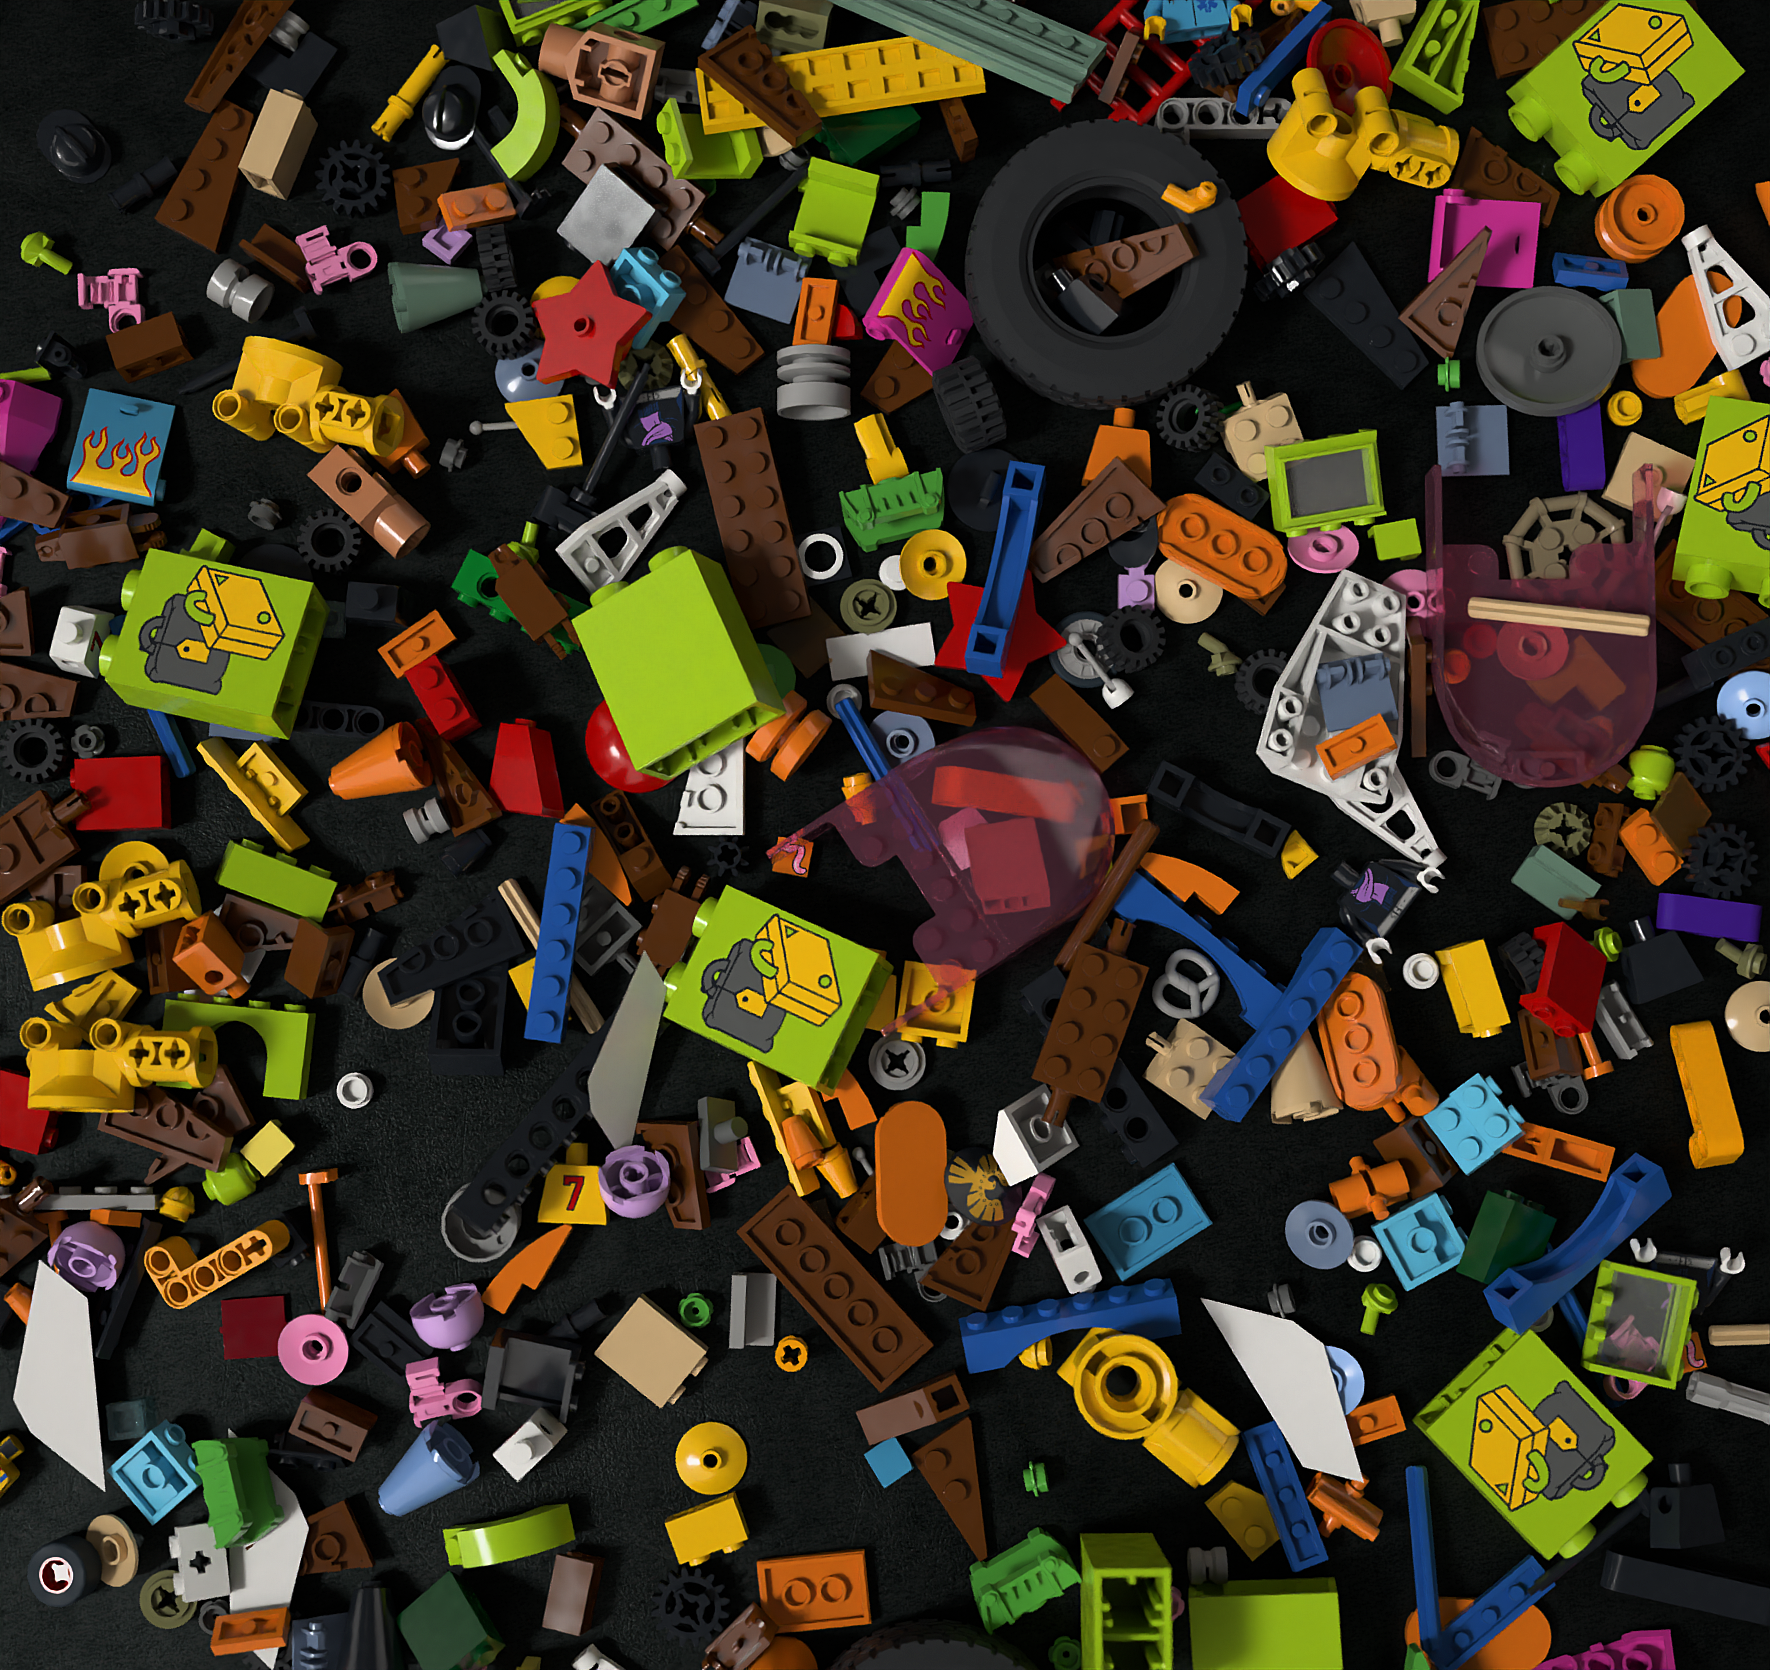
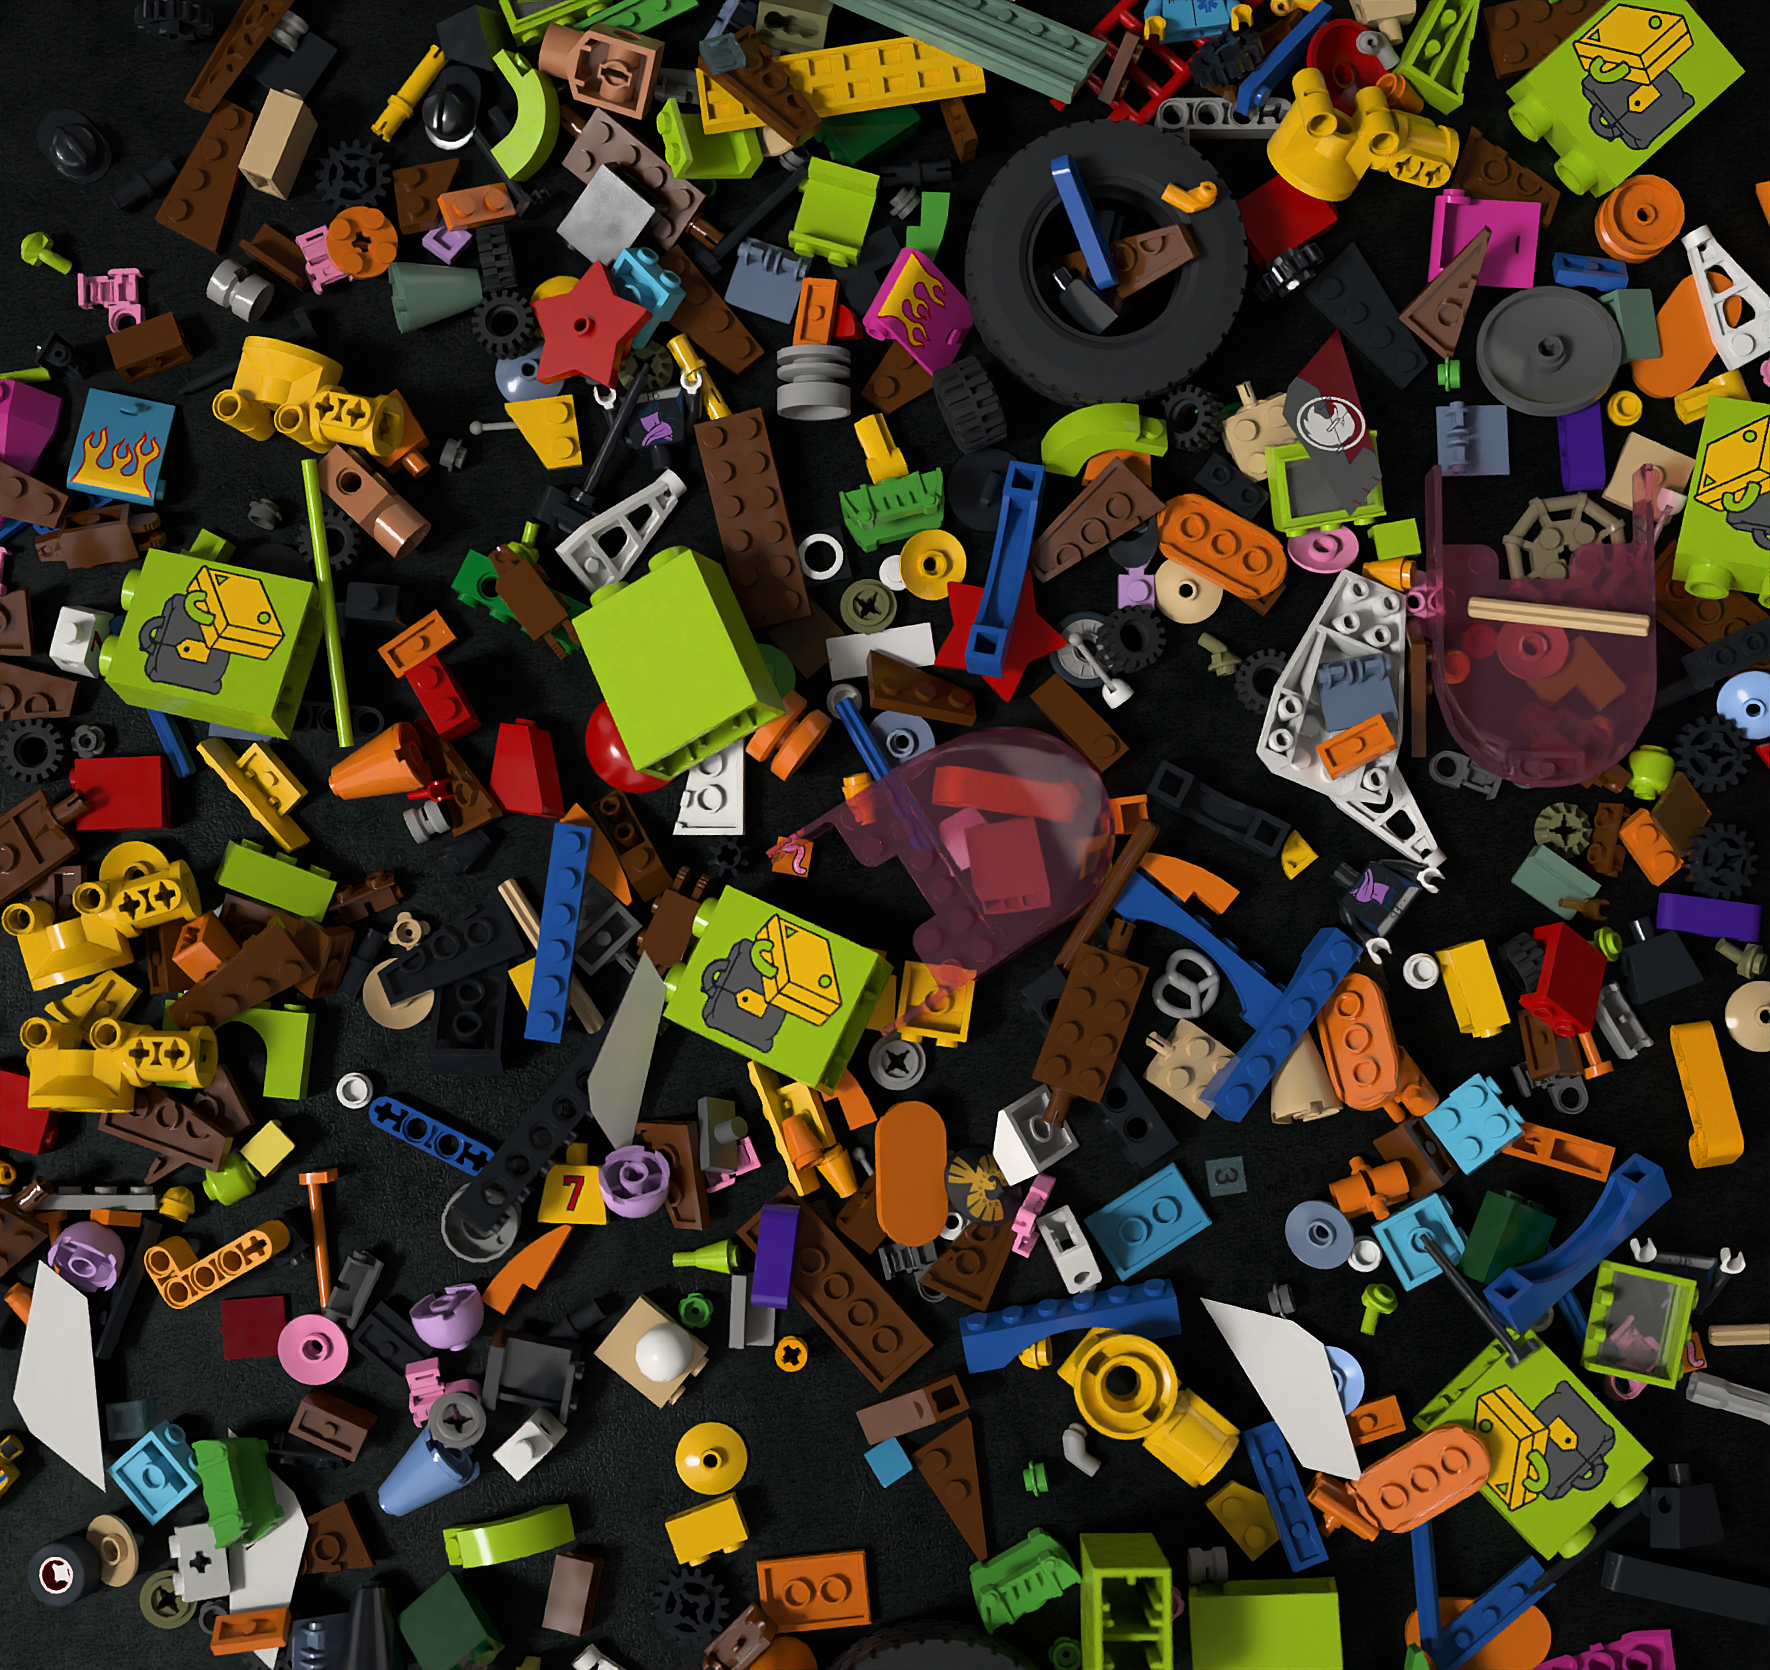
(253, 974): none -> reddish brown wing
(327, 602): none -> lime piece
(351, 260): none -> orange plate
(406, 922): none -> tan plate
(431, 1141): none -> blue beam
(436, 791): none -> red hand
(466, 1409): none -> light grey gear
(664, 1352): none -> white hair
(717, 1257): none -> lime cone
(722, 53): none -> clear light blue tile
(775, 1255): none -> dark purple beam
(1075, 1449): none -> light grey arm
(1084, 221): none -> blue beam
(1097, 430): none -> lime arch
(1225, 1176): none -> clear light blue tile
(1332, 426): none -> sticker
(1377, 45): none -> light grey arm
(1392, 573): none -> light orange cone
(1400, 93): none -> orange cone
(1423, 1478): none -> orange tile
(1517, 1354): none -> black piece

